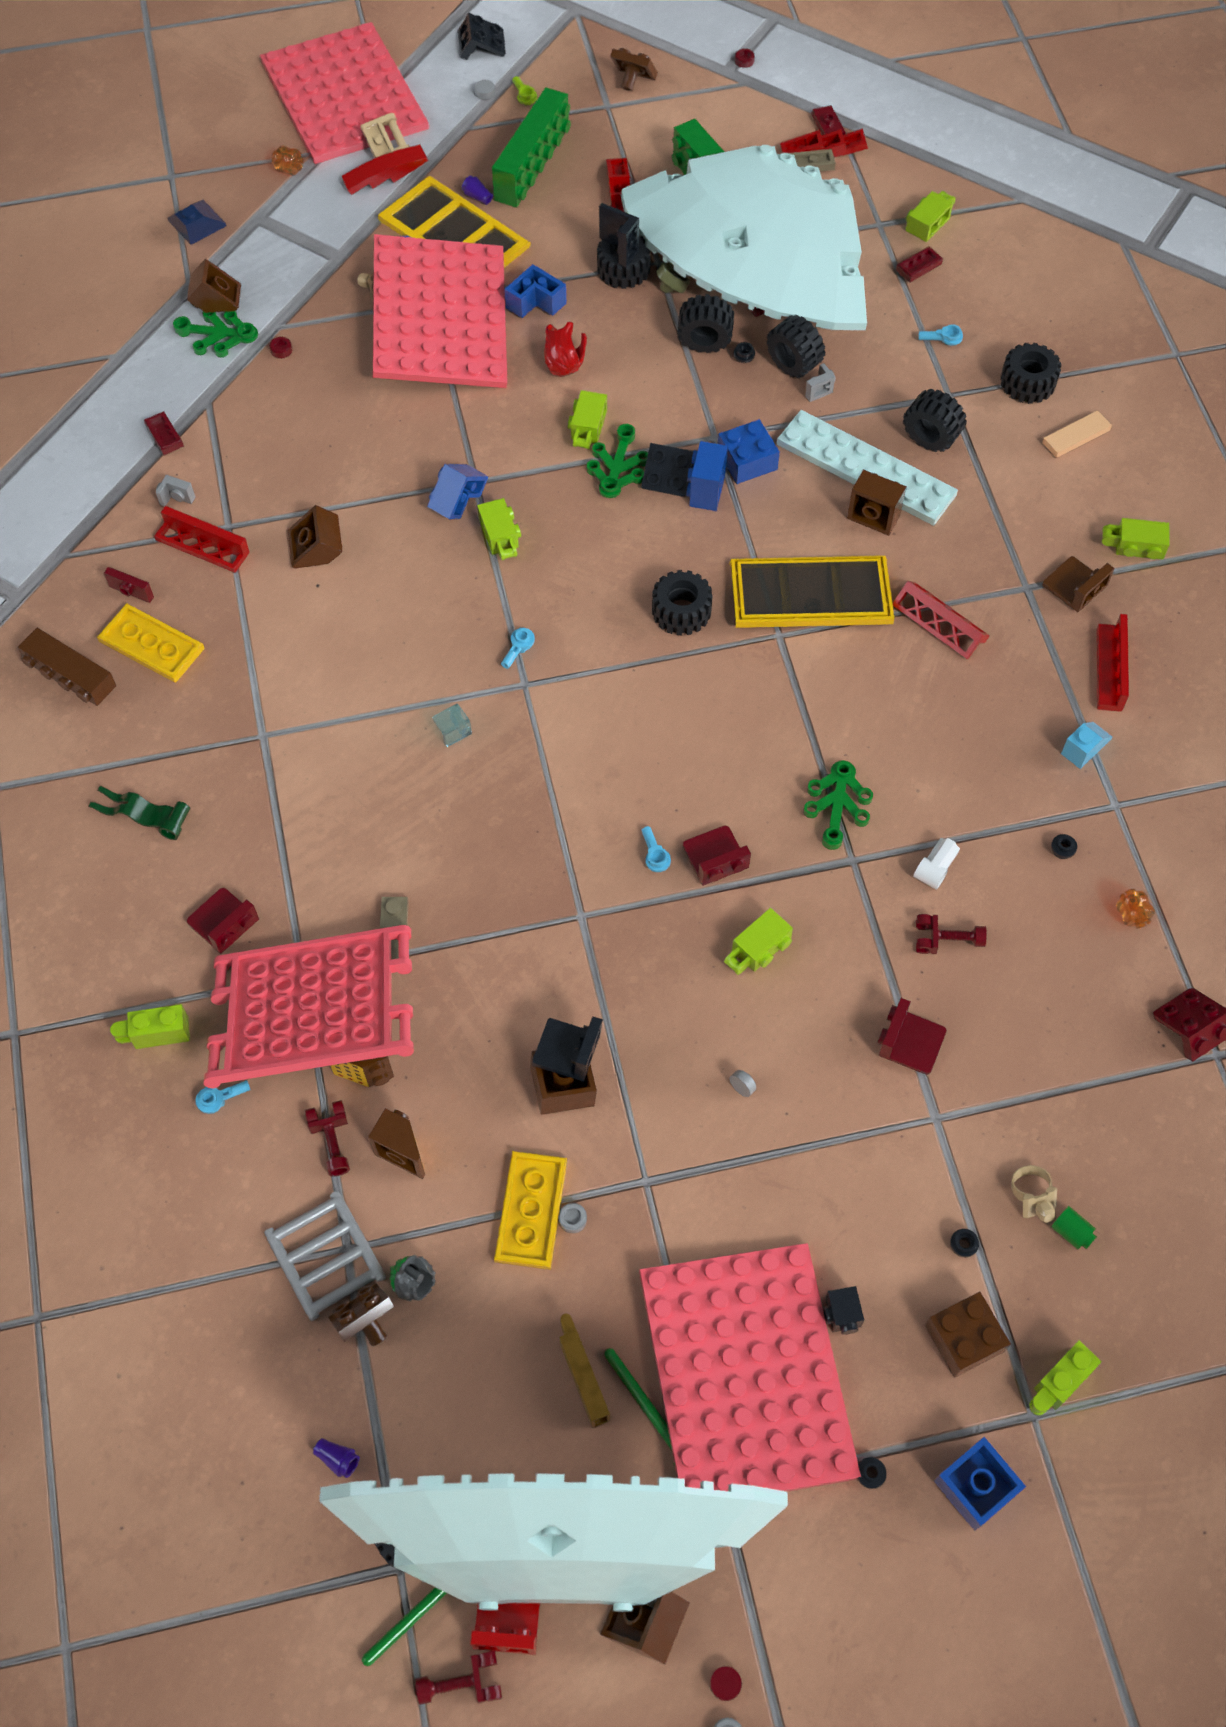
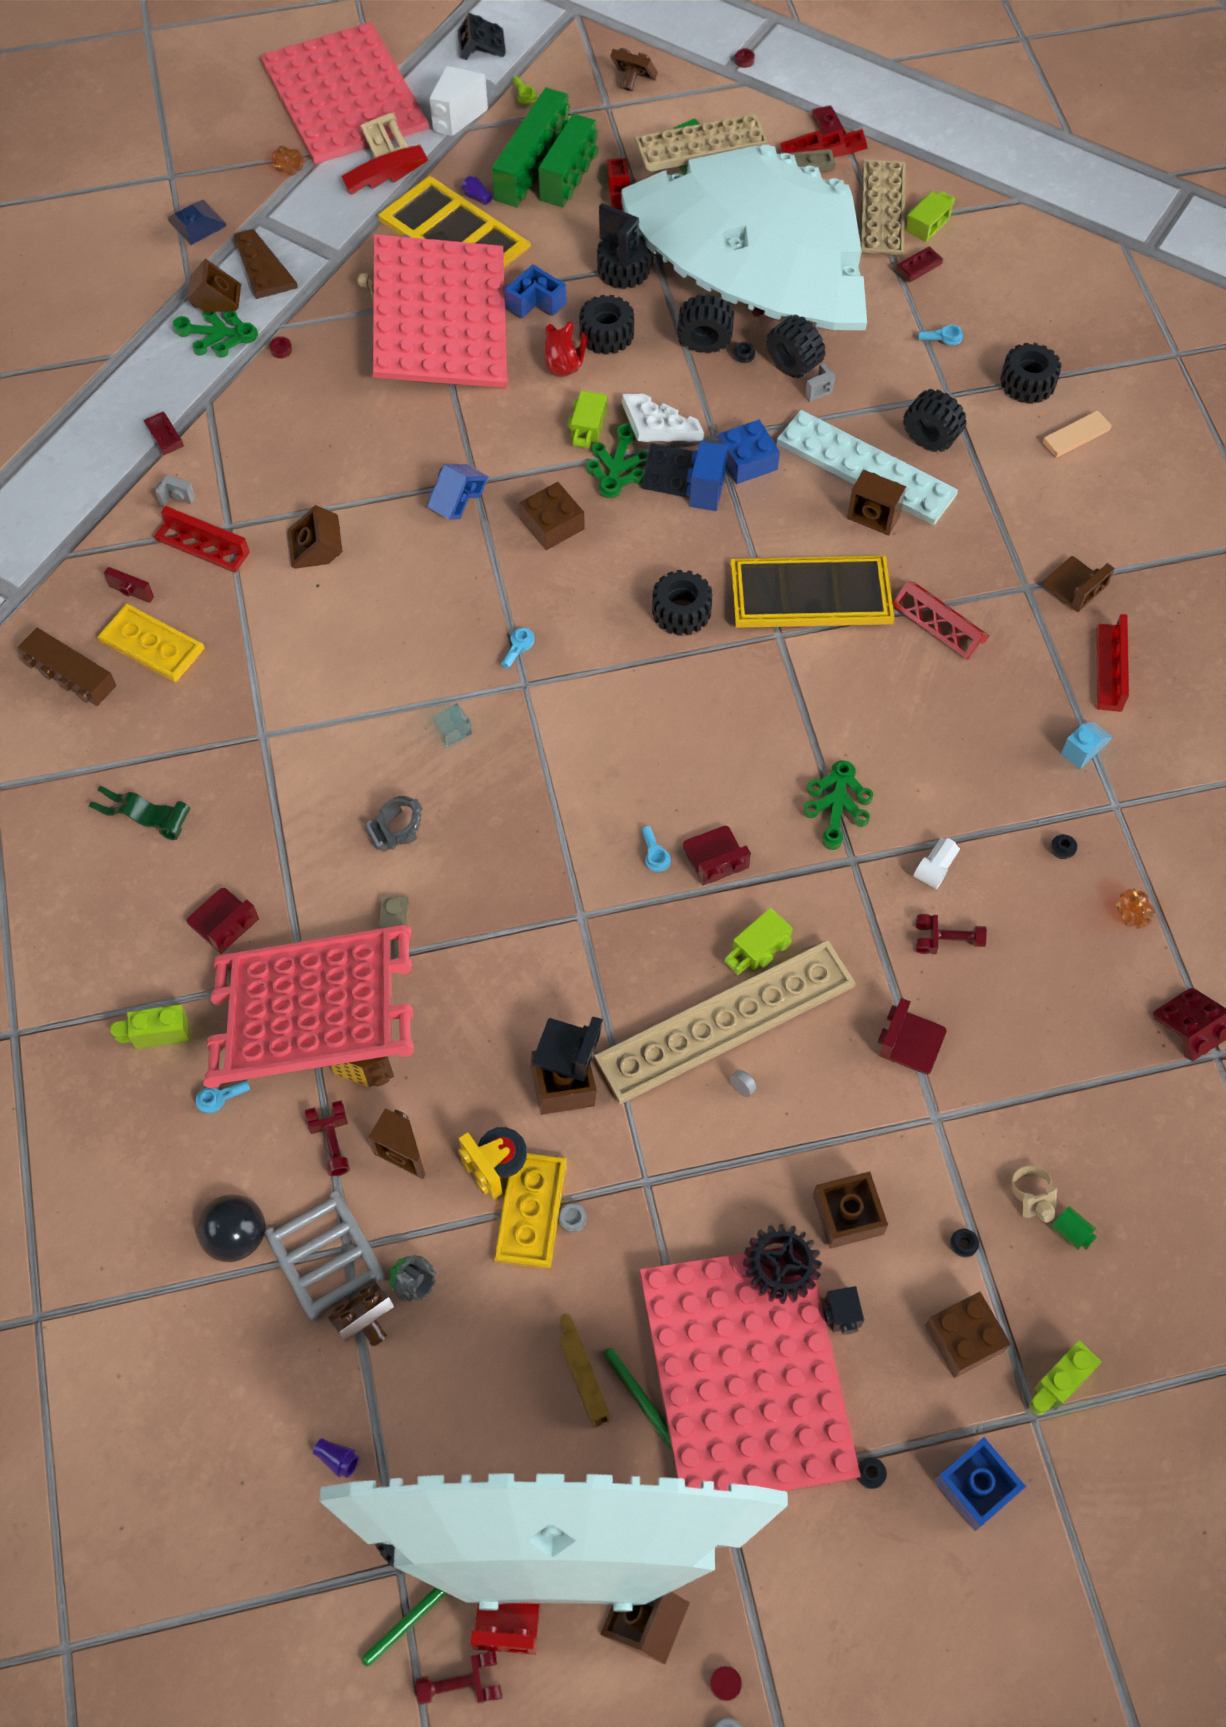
(231, 1228): none -> black piece
(262, 266): none -> reddish brown wing
(380, 828): none -> dark grey piece
(457, 100): none -> white slope
(497, 1156): none -> plate
(499, 528): lime brick -> none
(552, 515): none -> reddish brown brick
(568, 160): none -> green brick
(607, 324): none -> black tyre
(658, 422): none -> white plate
(670, 279): olive piece -> none
(679, 145): none -> tan plate
(724, 1022): none -> tan plate
(771, 1260): none -> black gear
(850, 1210): none -> reddish brown brick
(883, 207): none -> tan plate
(1138, 538): lime brick -> none

